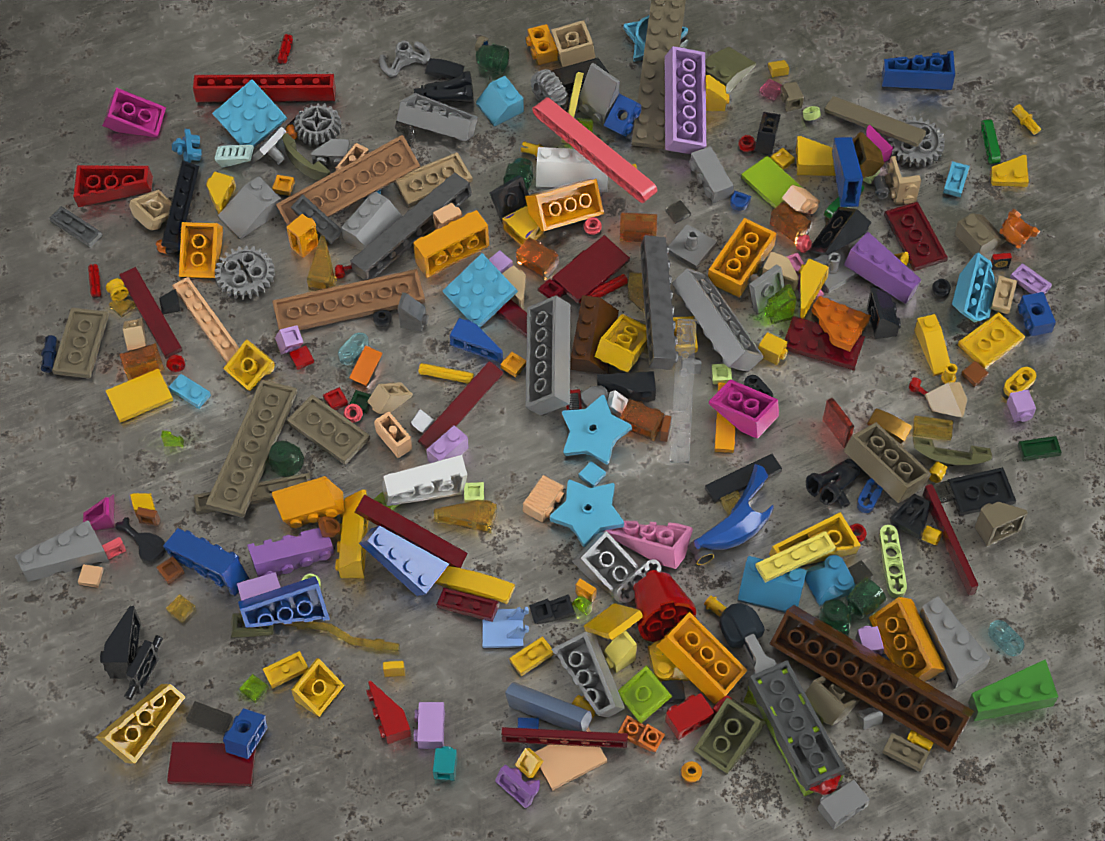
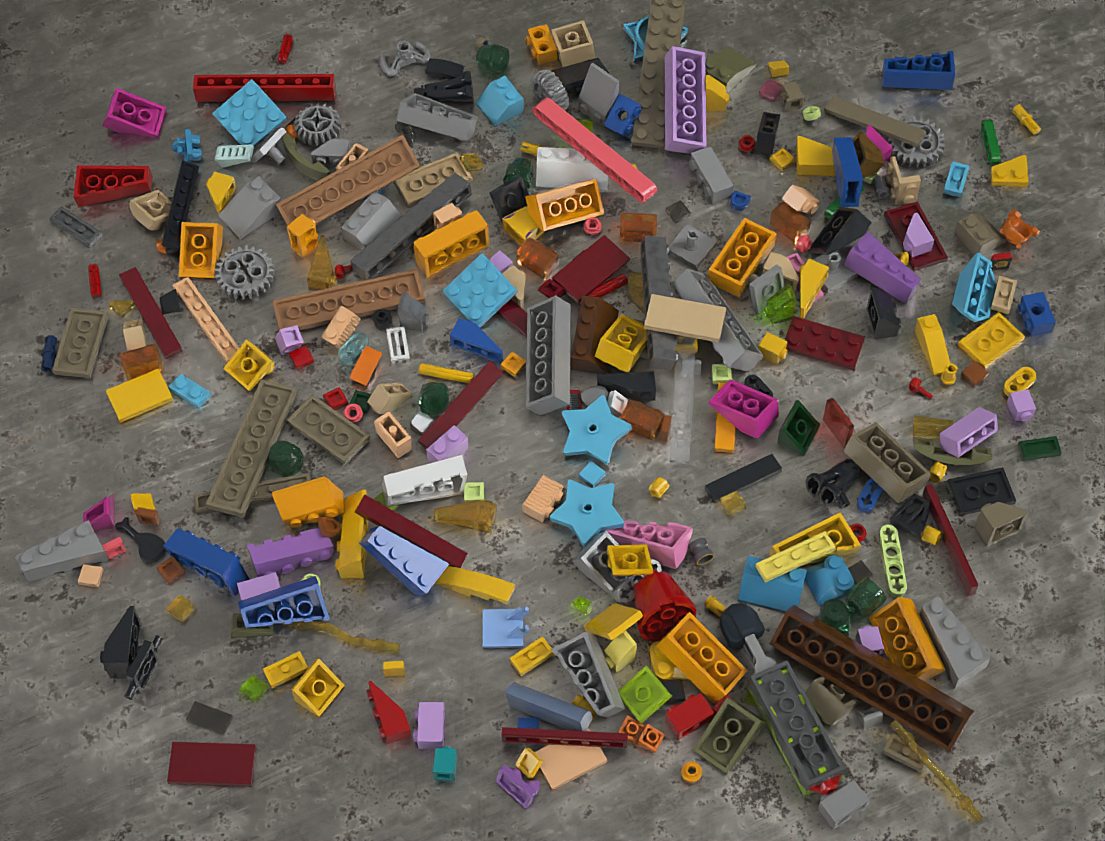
(117, 289): yellow wheel -> none
(138, 727): yellow wedge -> none
(171, 440): clear neon green tile -> none
(175, 363): red plate -> none
(245, 733): blue brick -> none
(283, 185): light orange plate -> none
(324, 224): dark grey tile -> none
(341, 327): none -> light nougat brick
(400, 357): none -> white tile
(434, 398): none -> clear green helmet
(468, 604): dark red tile -> none
(471, 162): none -> clear yellow tile
(553, 610): black slope -> none
(574, 96): light yellow tile -> none
(585, 590): light orange plate -> none
(629, 560): none -> yellow slope
(658, 487): none -> yellow hose
(685, 318): none -> tan tile
(742, 522): blue piece -> none
(769, 181): lime tile -> none
(798, 429): none -> dark green slope
(840, 322): orange plate -> none
(891, 424): pearl gold slope -> none
(917, 238): none -> lavender slope
(919, 740): yellow pin -> none
(941, 283): black plate -> none
(948, 399): tan slope -> none
(965, 802): none -> clear yellow bar
(968, 432): none -> lavender brick
(1005, 637): clear light blue plate -> none
(1015, 694): bright green wedge -> none
(1030, 280): lavender plate -> none

